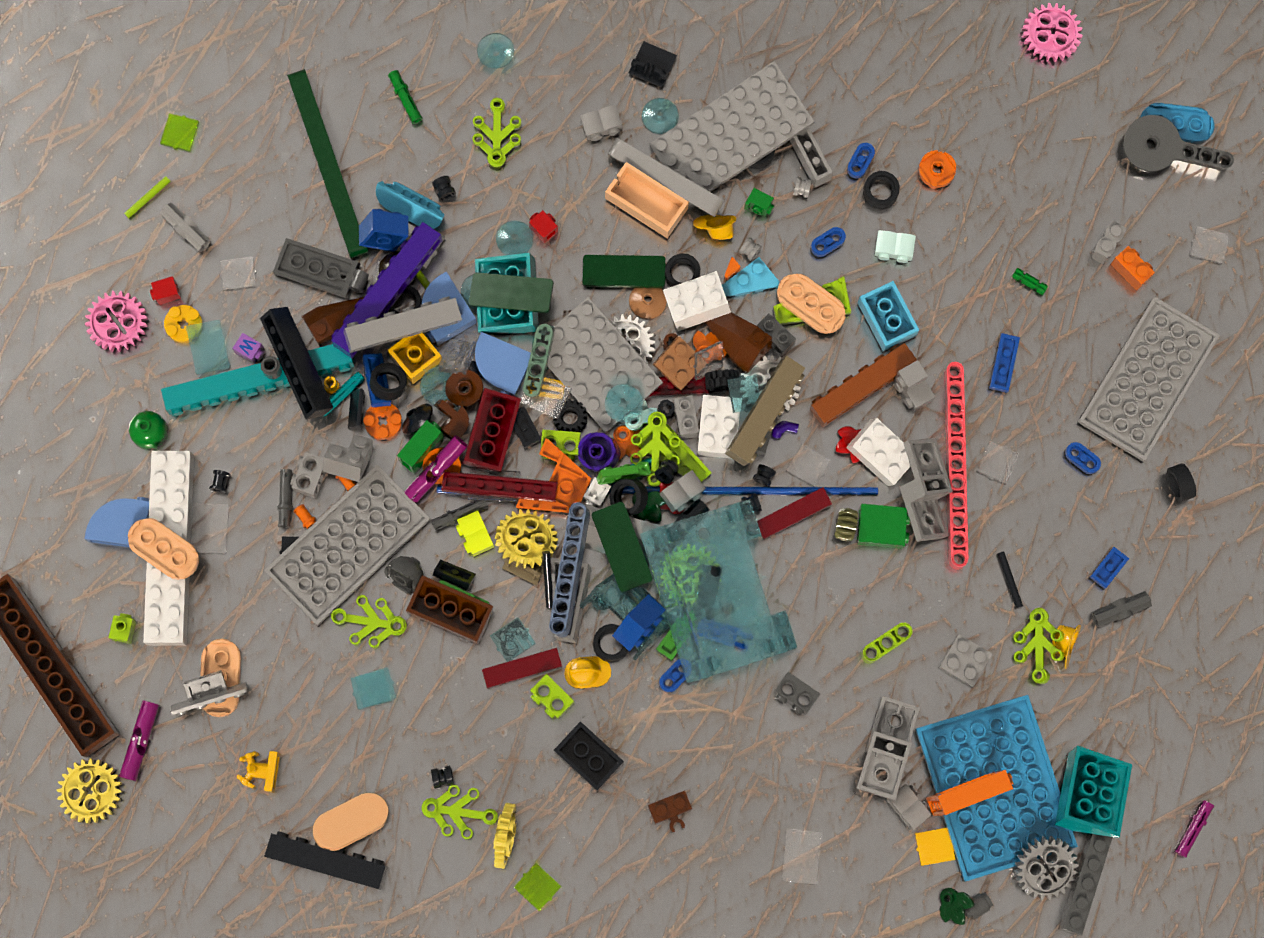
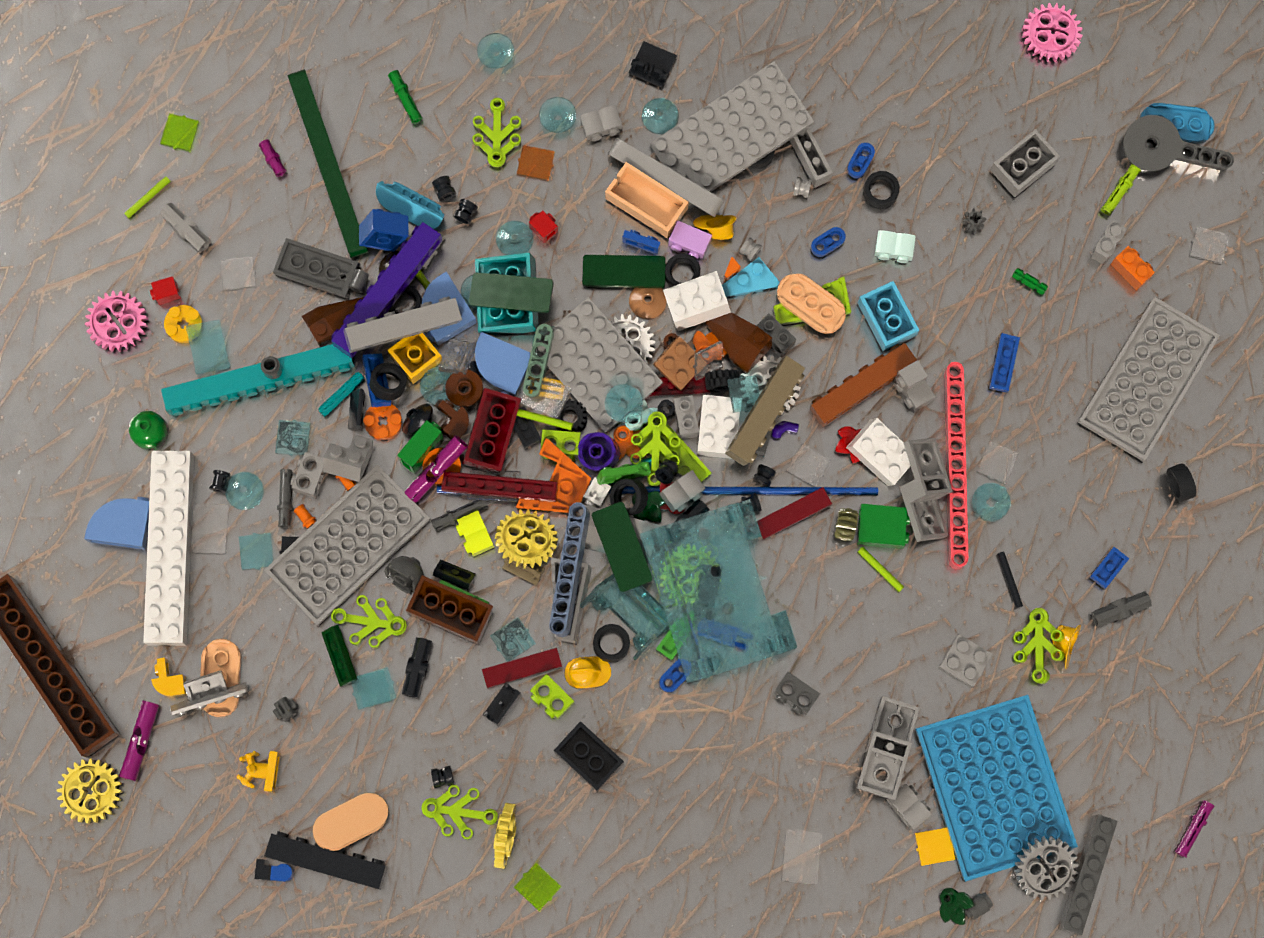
(122, 628): lime brick -> none
(163, 548): light nougat tile -> none
(168, 685): none -> yellow brick
(249, 348): medium lavender brick -> none
(249, 498): none -> clear light blue dish
(256, 551): none -> clear light blue piece
(272, 158): none -> magenta pin
(273, 873): none -> leg
(285, 708): none -> dark grey gear
(292, 437): none -> clear light blue piece
(296, 362): black brick -> none
(327, 382): yellow pin -> none
(339, 655): none -> dark green plate
(417, 667): none -> black piece
(465, 211): none -> black wheel
(502, 704): none -> black hinge
(535, 163): none -> clear orange piece
(545, 419): none -> lime bar
(547, 578): black bar -> none
(557, 106): none -> clear light blue dish
(635, 239): none -> blue plate
(639, 623): blue brick -> none
(670, 809): reddish brown brick -> none
(689, 240): none -> lavender brick
(759, 202): green brick -> none
(881, 569): none -> lime bar
(893, 636): lime beam -> none
(934, 179): orange plate -> none
(970, 793): orange window -> none
(977, 217): none -> dark grey gear
(983, 510): none -> clear light blue plate
(1025, 163): none -> light grey brick
(1084, 456): blue plate -> none
(1093, 793): teal slope -> none
(1124, 184): none -> lime pin

